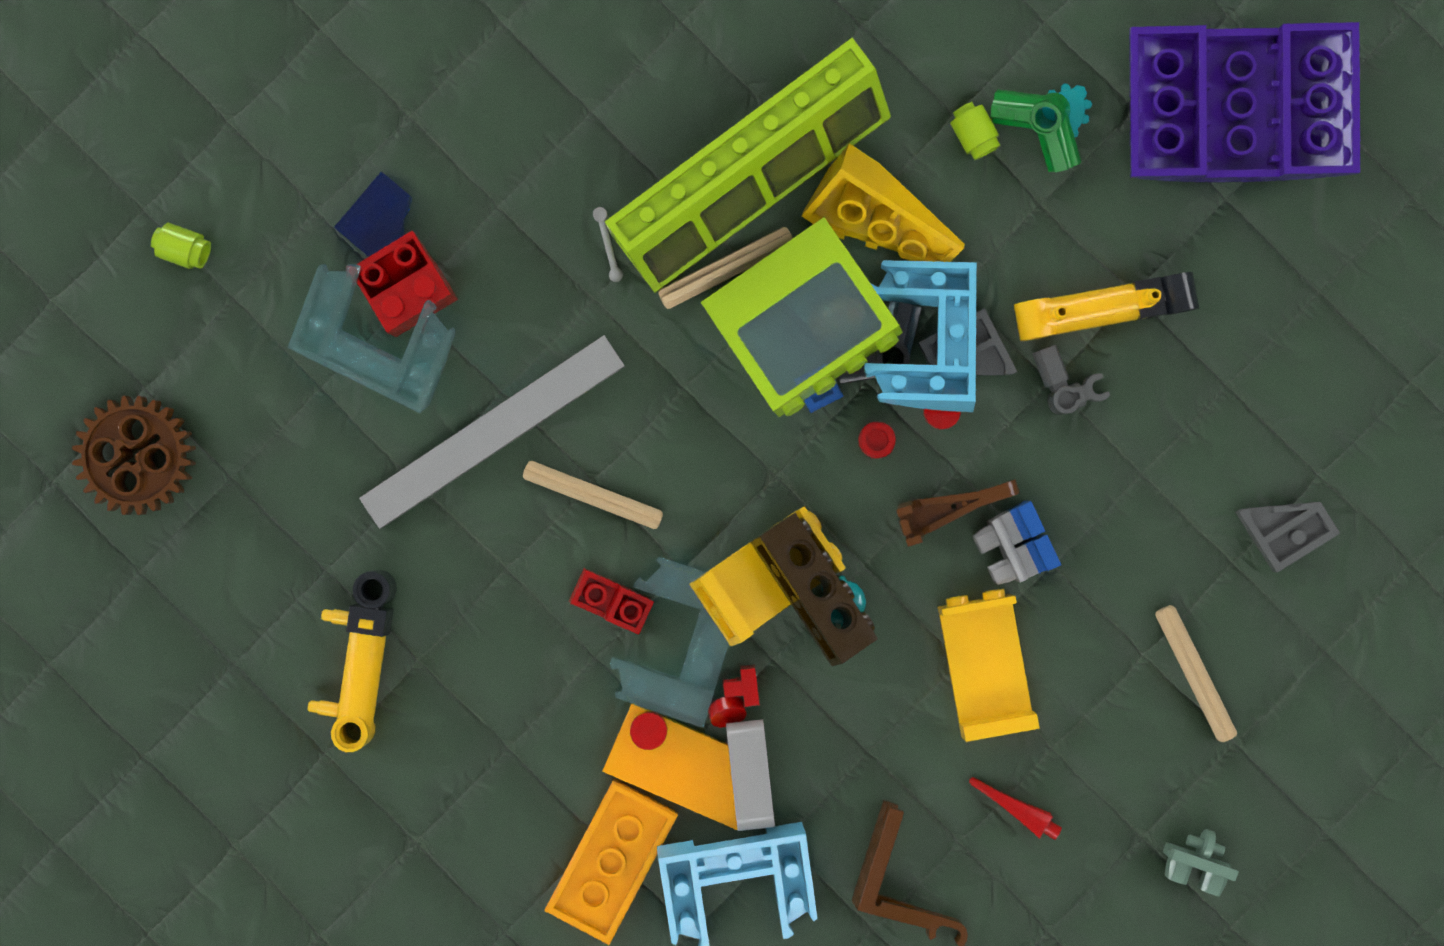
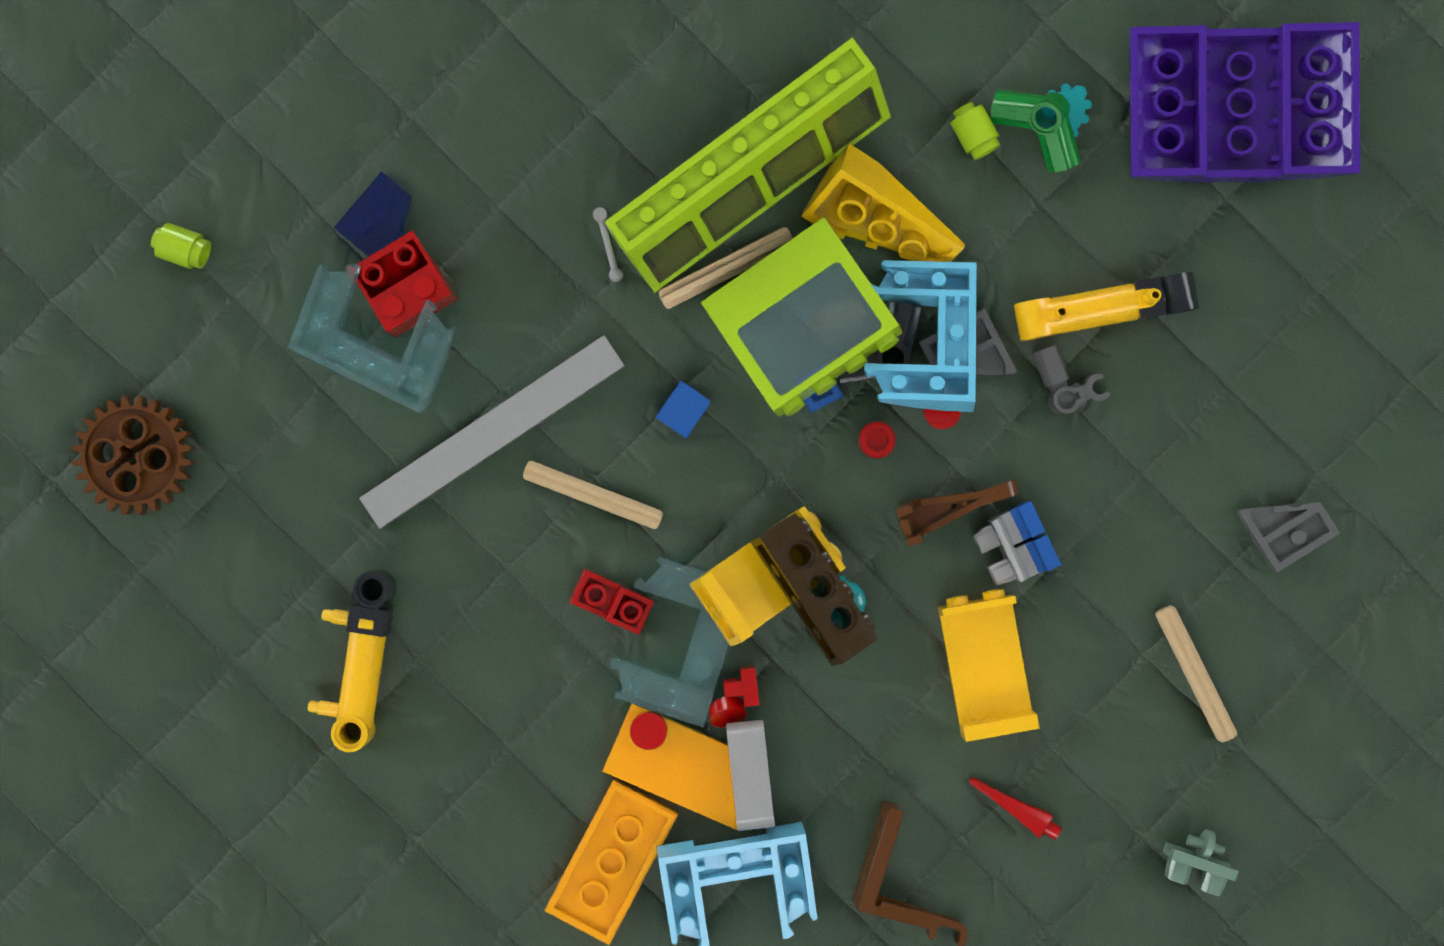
(683, 409): none -> blue panel

